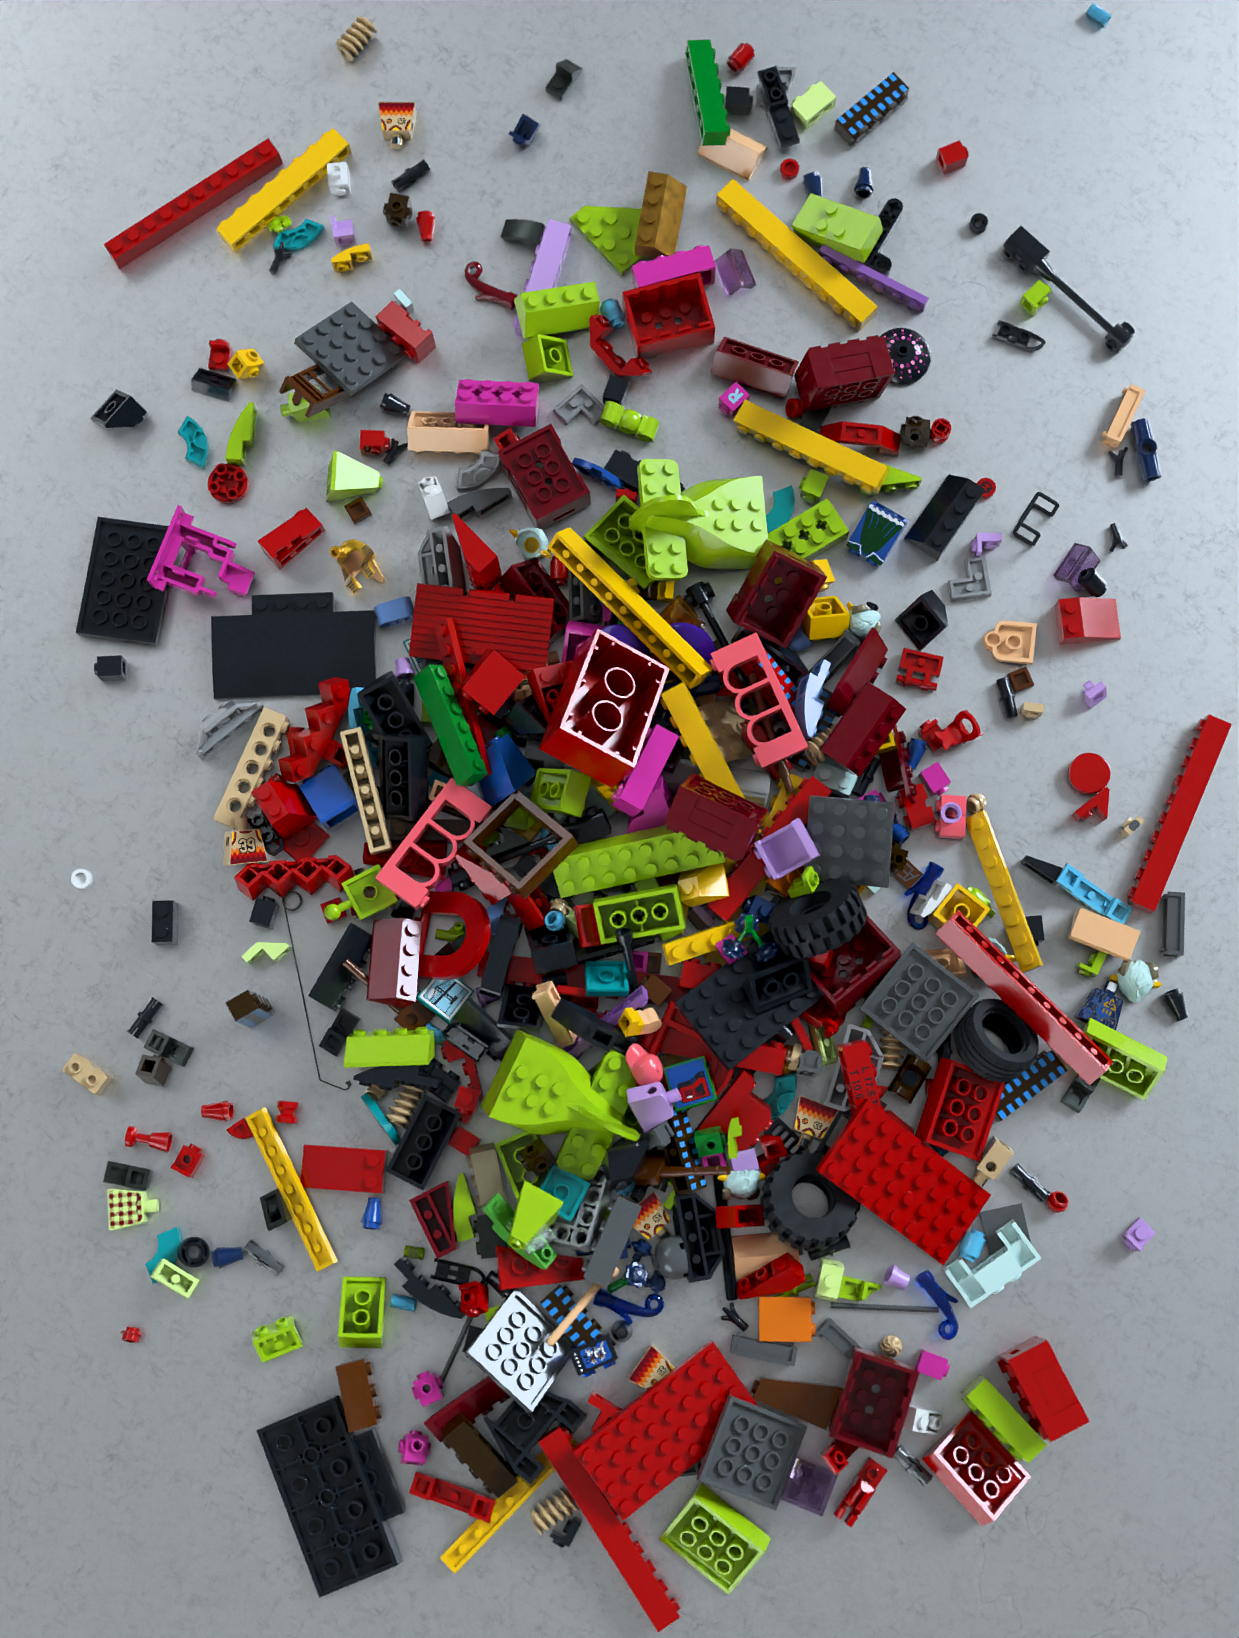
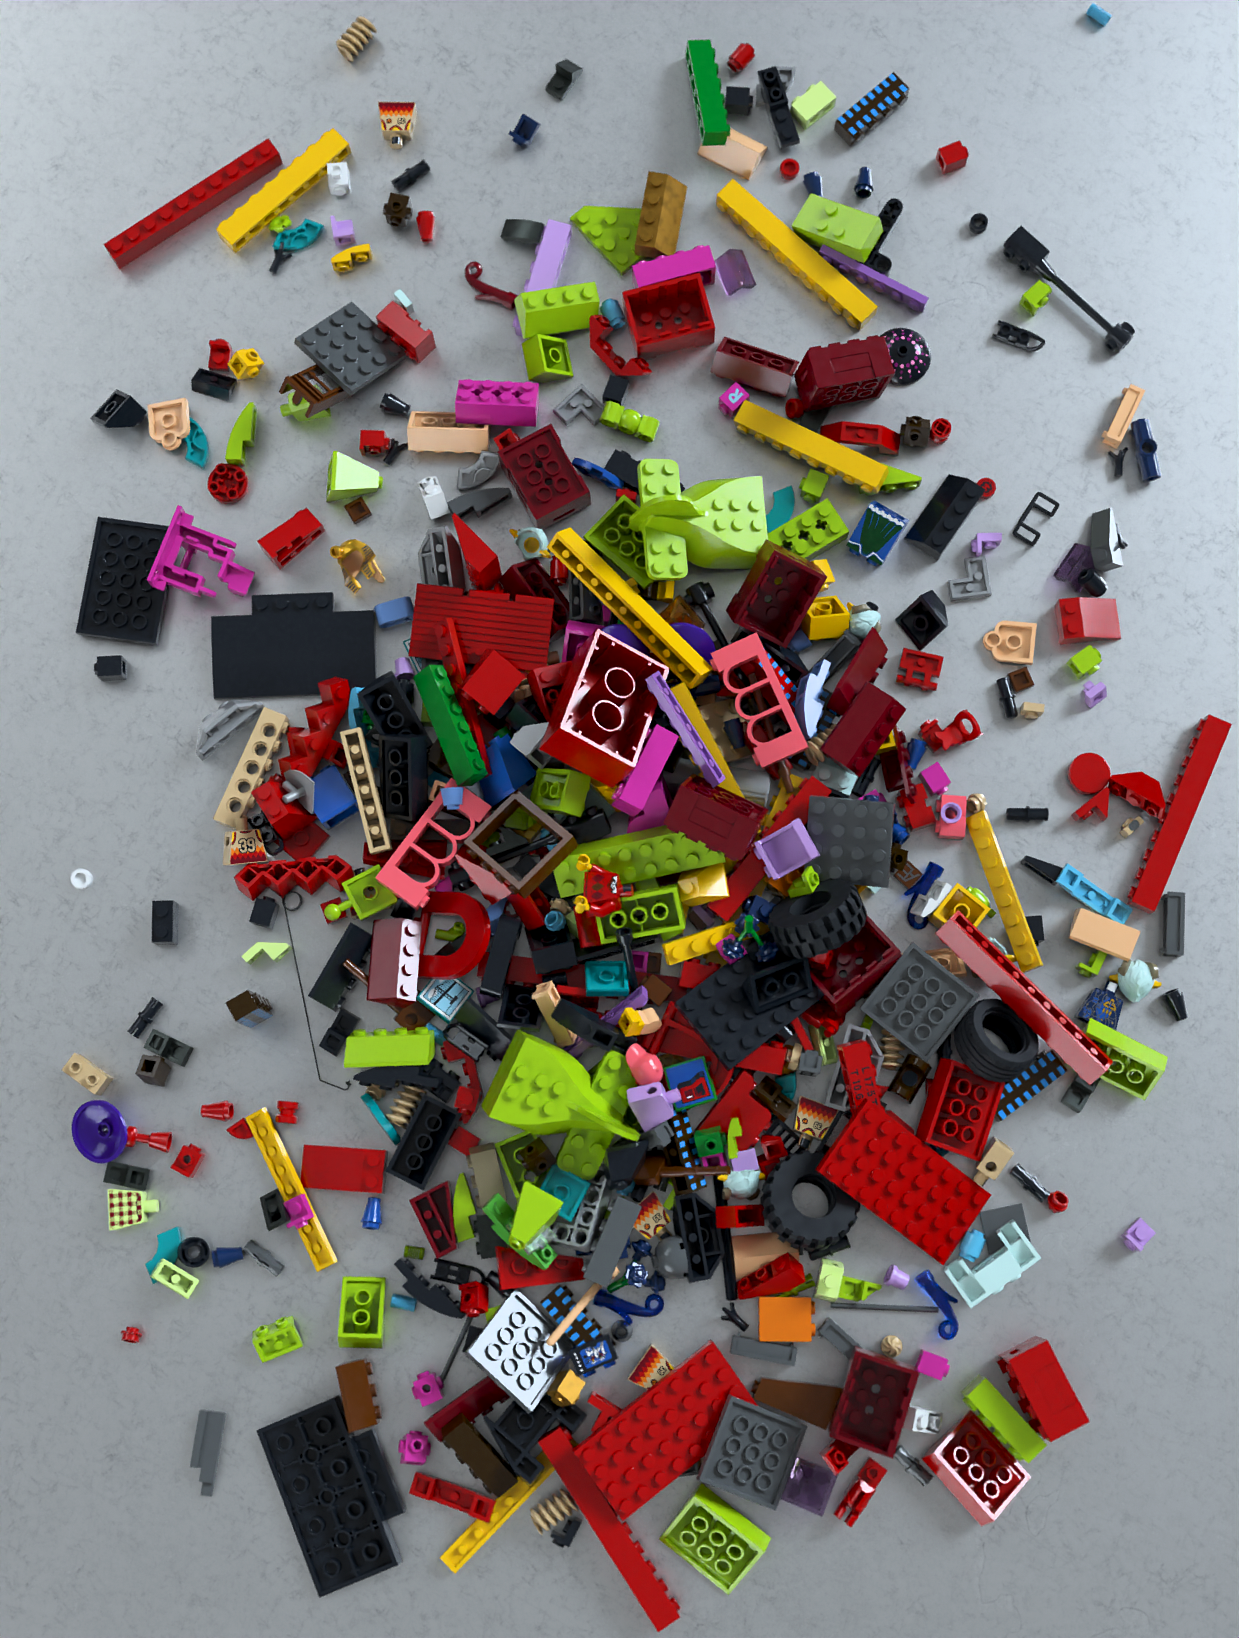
(91, 1131): none -> dark purple dish
(169, 422): none -> light nougat plate
(207, 1447): none -> dark grey piece
(298, 1211): none -> dark pink bracket
(299, 788): none -> light grey shield
(452, 797): none -> medium blue hat
(528, 741): none -> light grey slope
(566, 1388): none -> brick
(601, 890): none -> red torso
(681, 723): none -> medium lavender plate
(734, 732): none -> dark blue cone
(771, 1096): none -> dark brown slope
(1027, 814): none -> black axle
(1085, 662): none -> lime brick
(1104, 541): none -> dark grey slope
(1139, 791): none -> red slope

